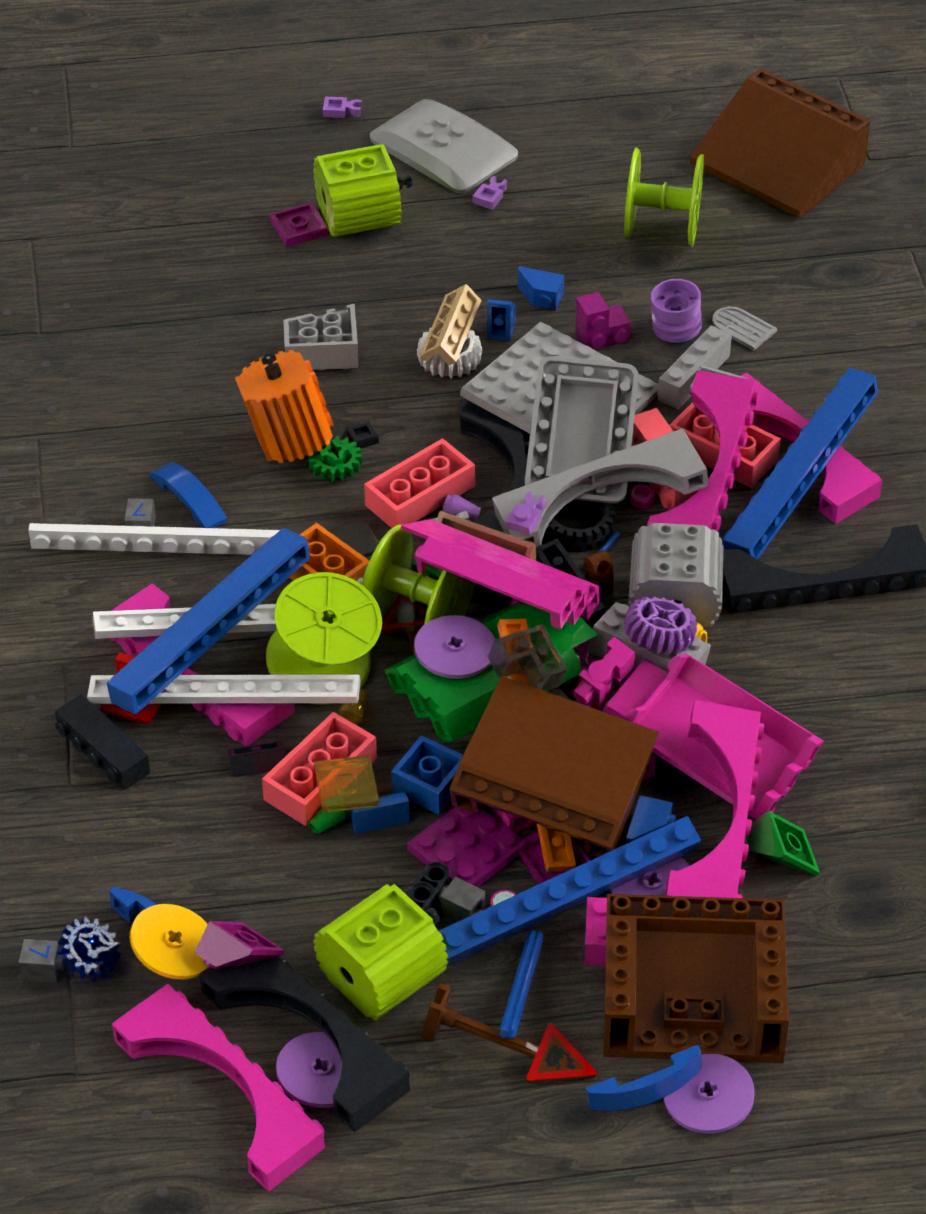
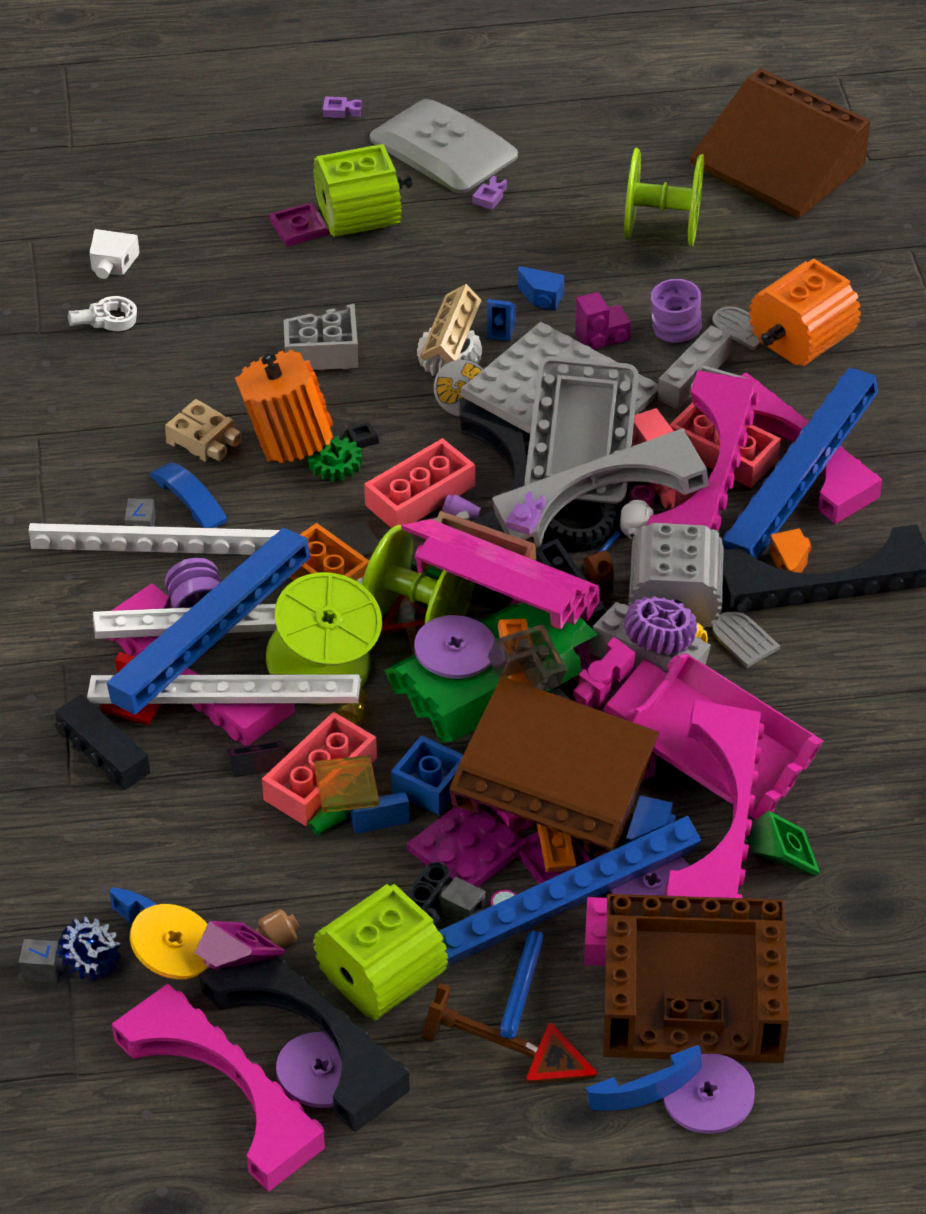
(100, 317): none -> white pin
(112, 252): none -> white torso
(191, 581): none -> medium lavender wheel
(203, 432): none -> tan hips
(278, 928): none -> medium nougat head
(451, 380): none -> shield
(634, 516): none -> white head
(743, 638): none -> light grey window
(790, 550): none -> orange slope
(805, 312): none -> orange piece

